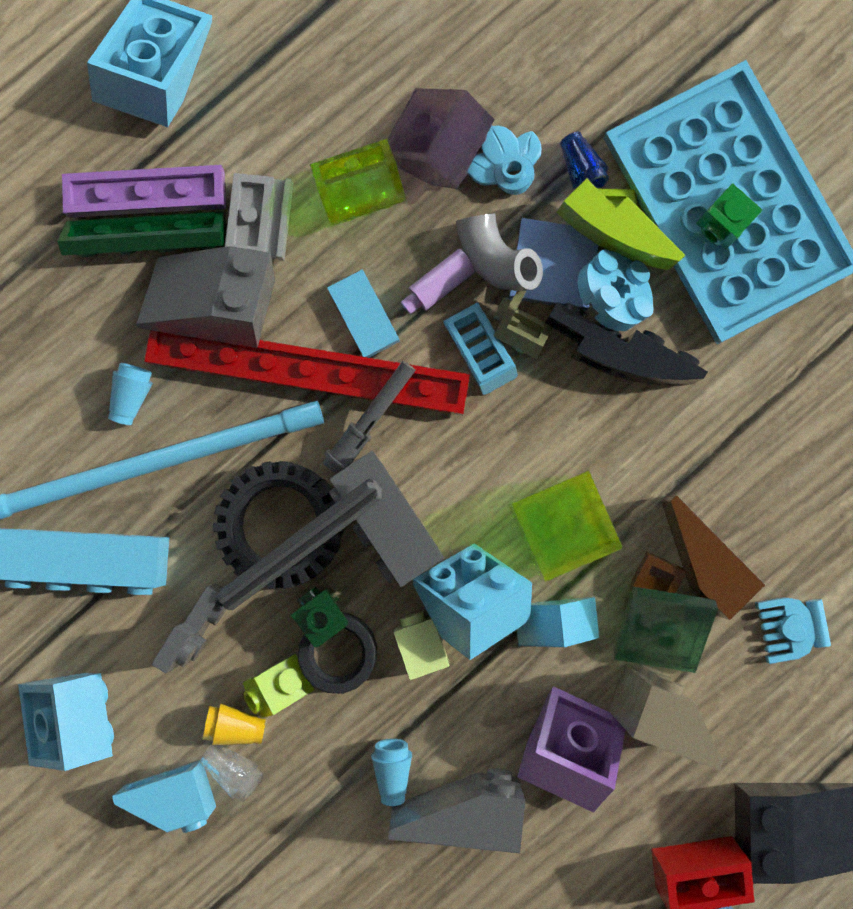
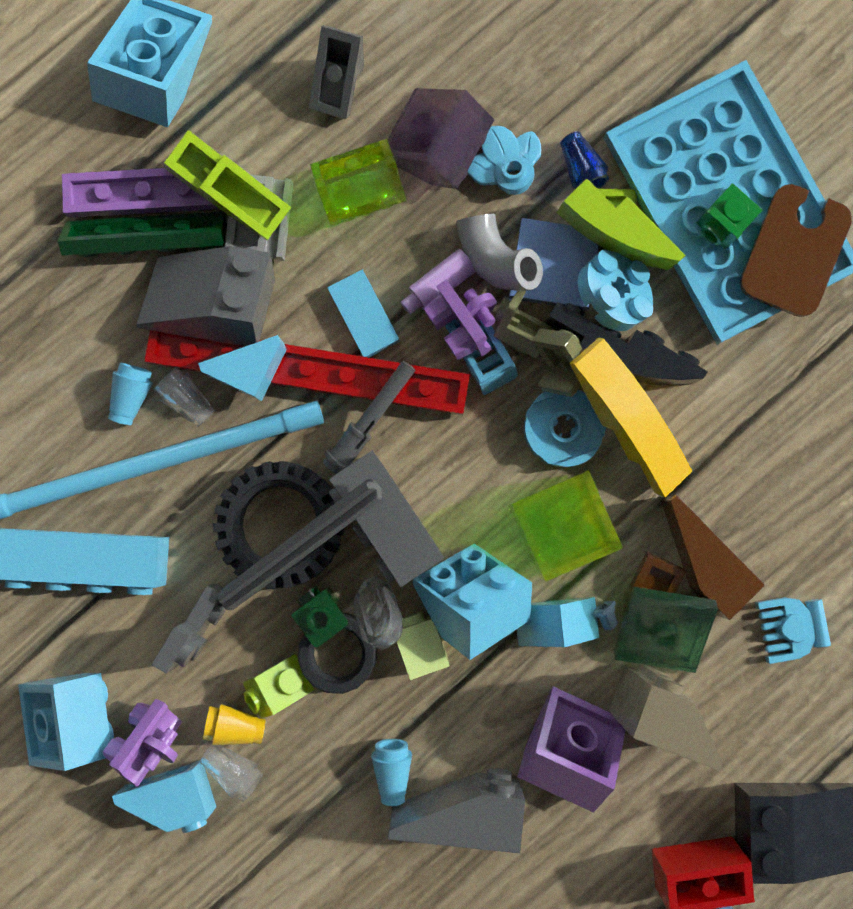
(147, 743): none -> medium lavender hips
(184, 397): none -> clear cone
(226, 185): none -> lime slope
(249, 367): none -> medium azure slope
(336, 70): none -> dark grey slope
(378, 613): none -> clear plate
(450, 307): none -> medium lavender hips
(549, 446): none -> medium azure plate
(558, 350): none -> olive bracket
(606, 614): none -> sand blue piece
(631, 415): none -> yellow slope
(793, 262): none -> reddish brown piece

